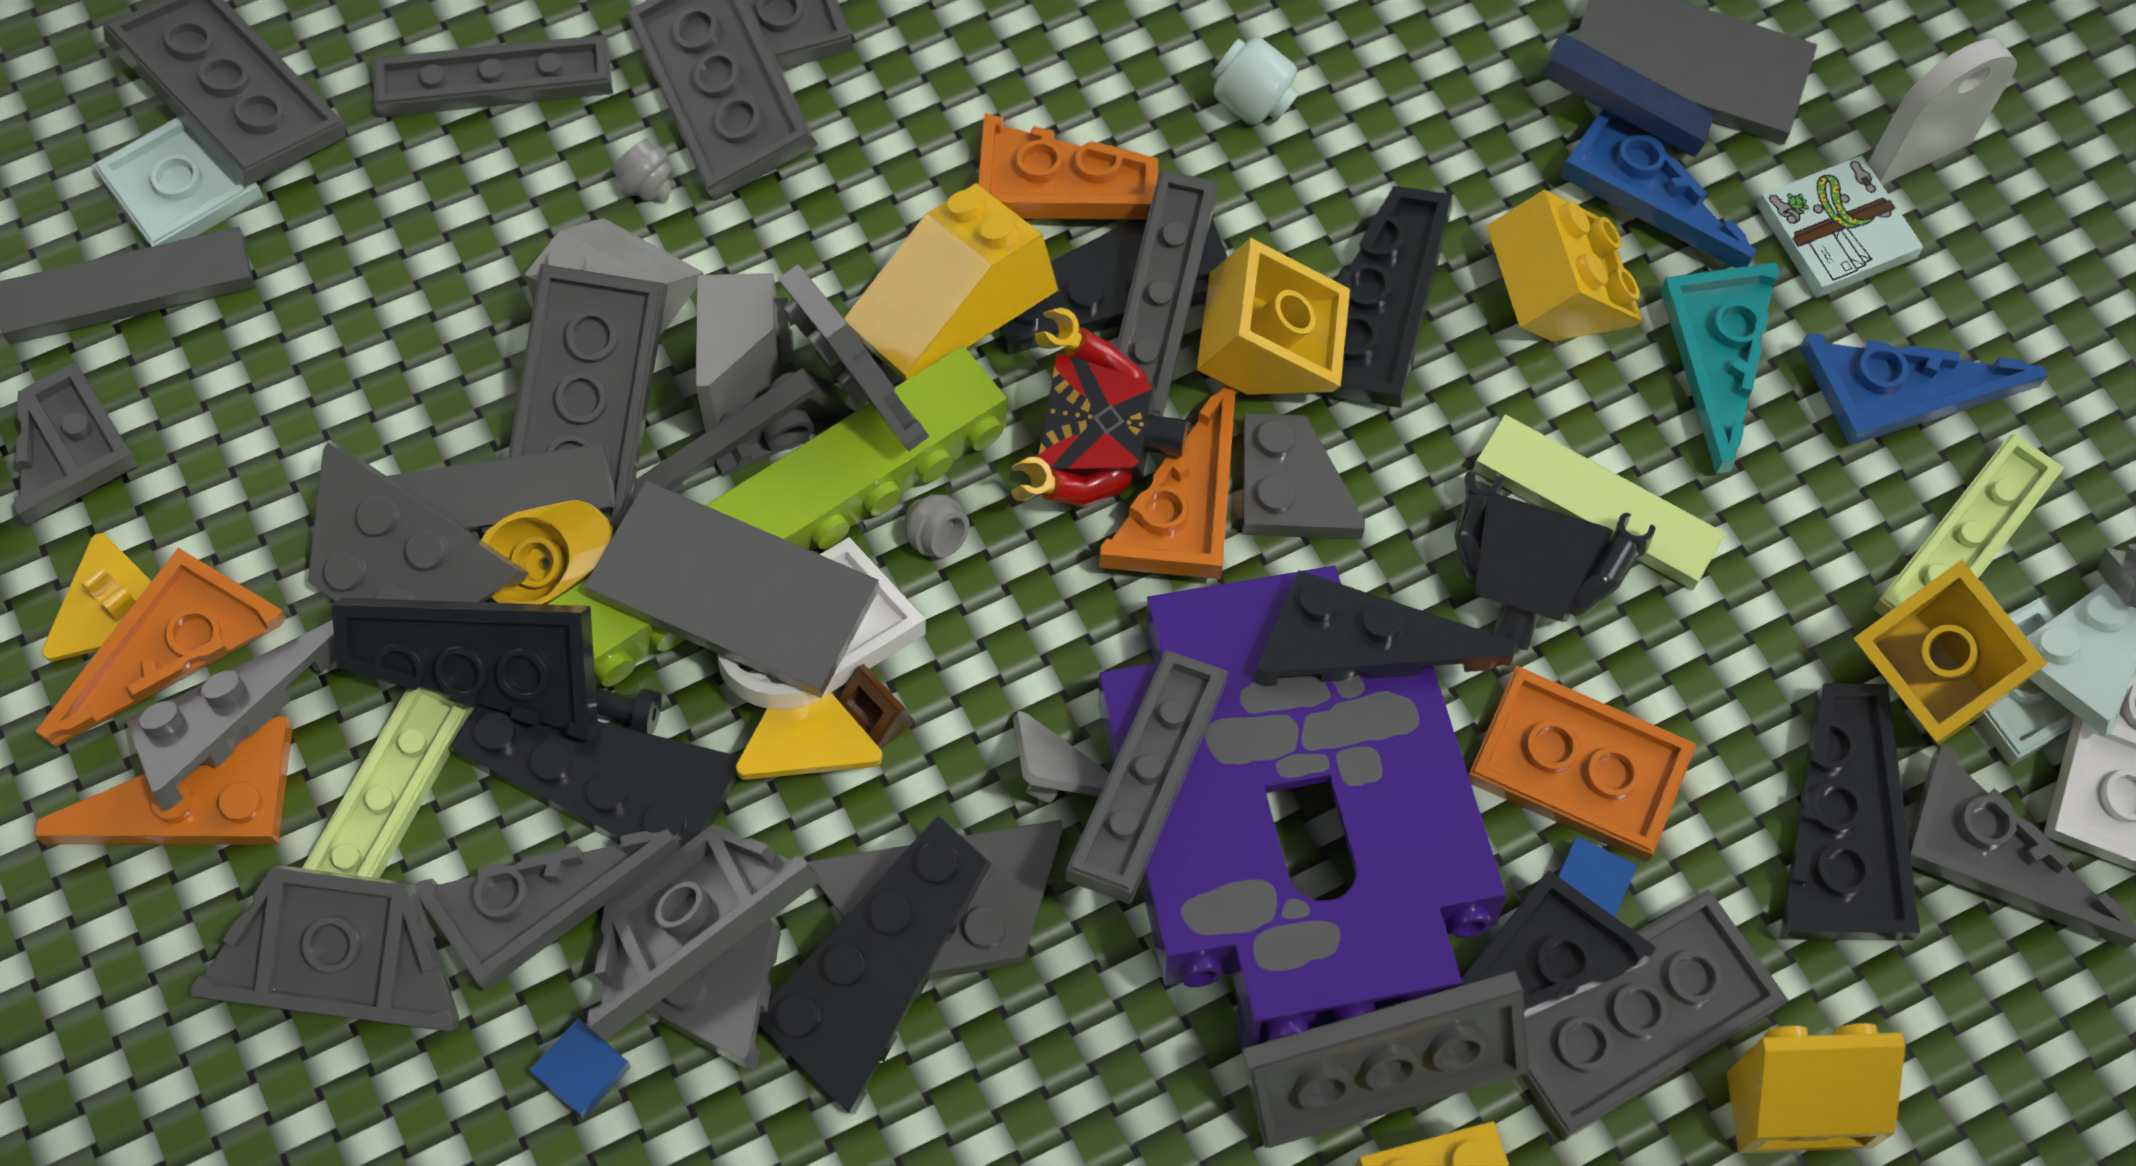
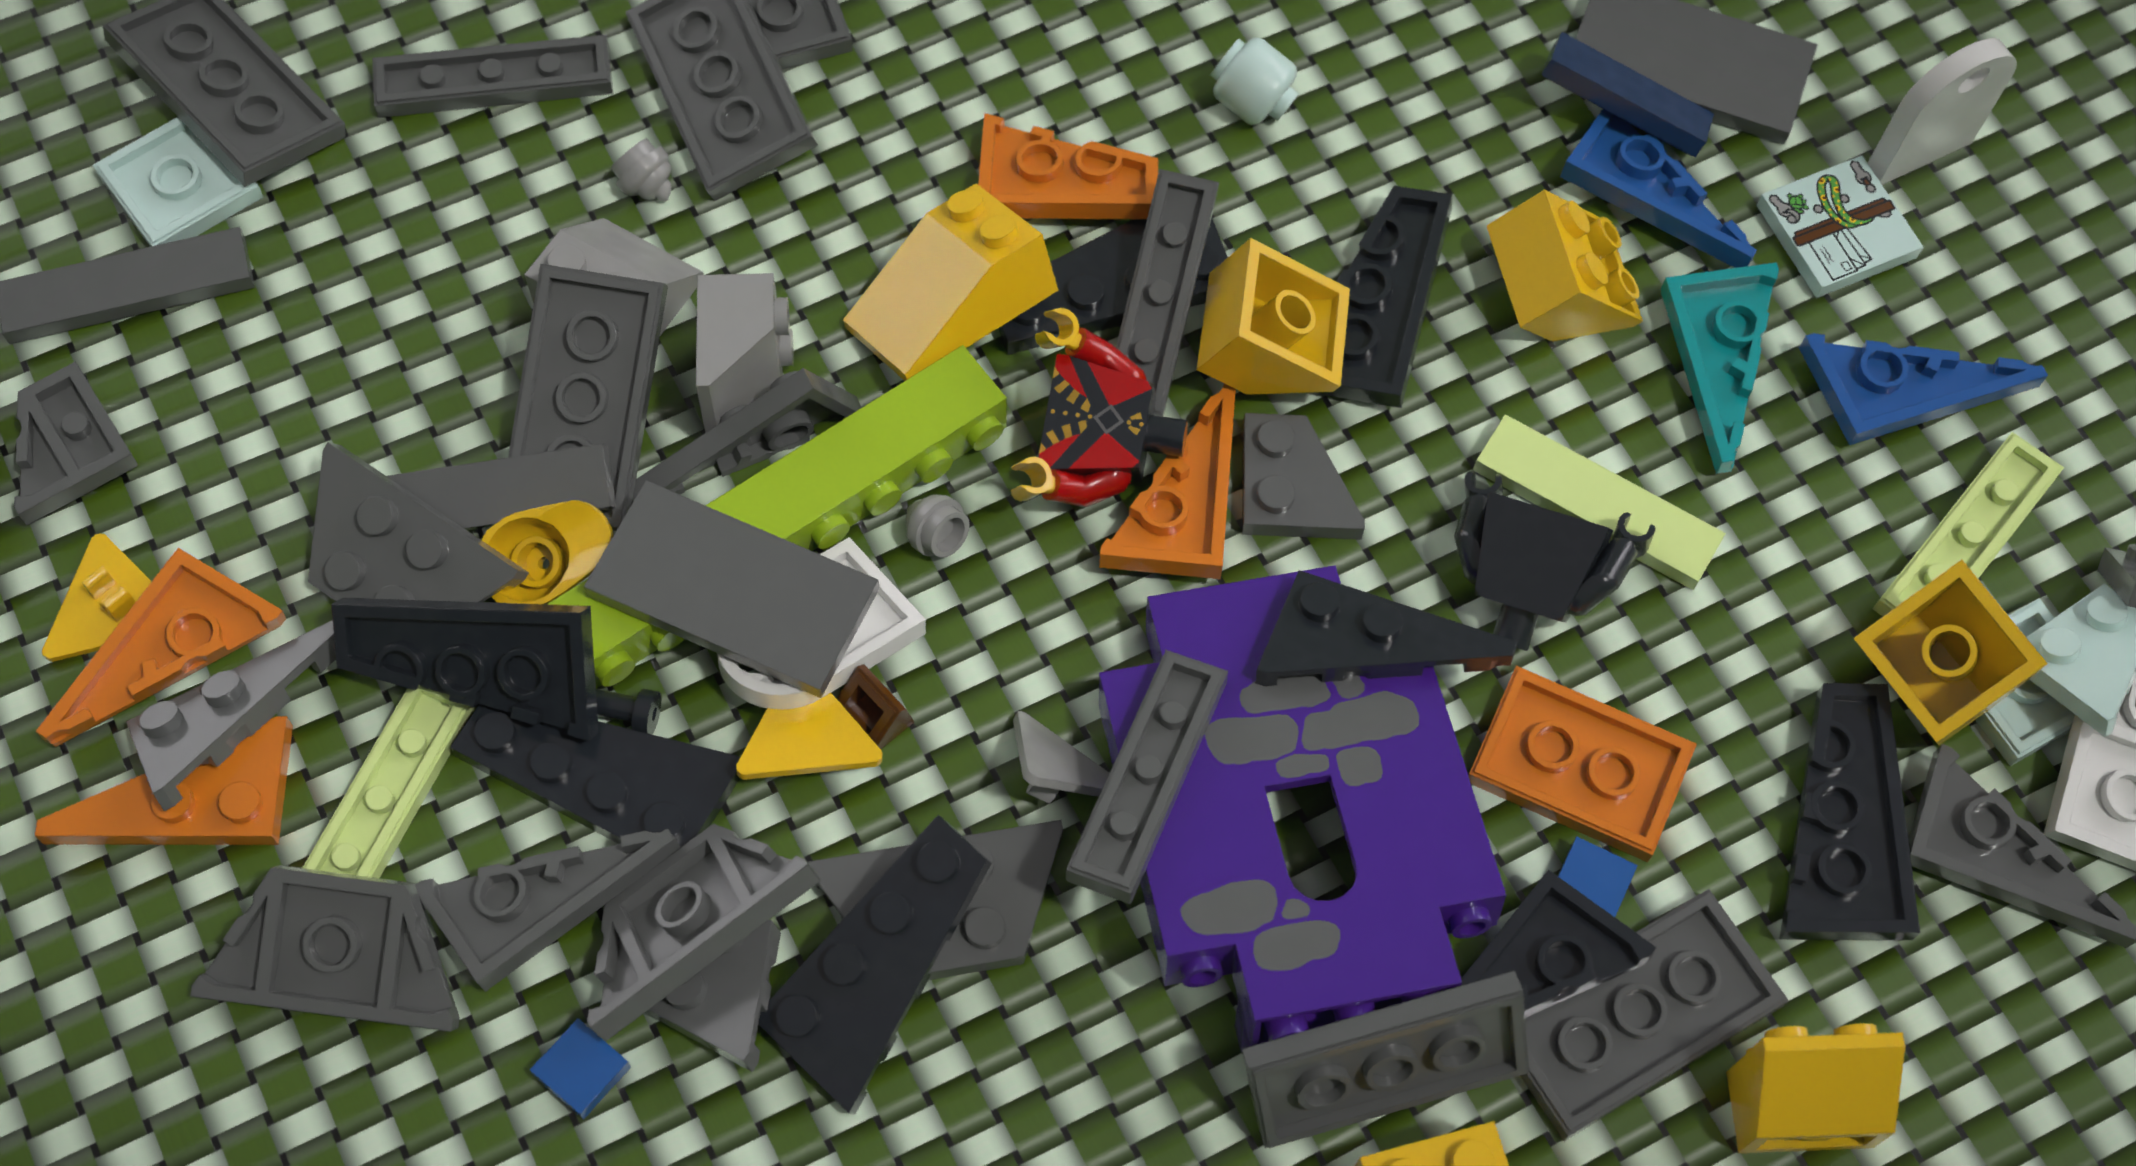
(844, 352): dark grey wing -> none

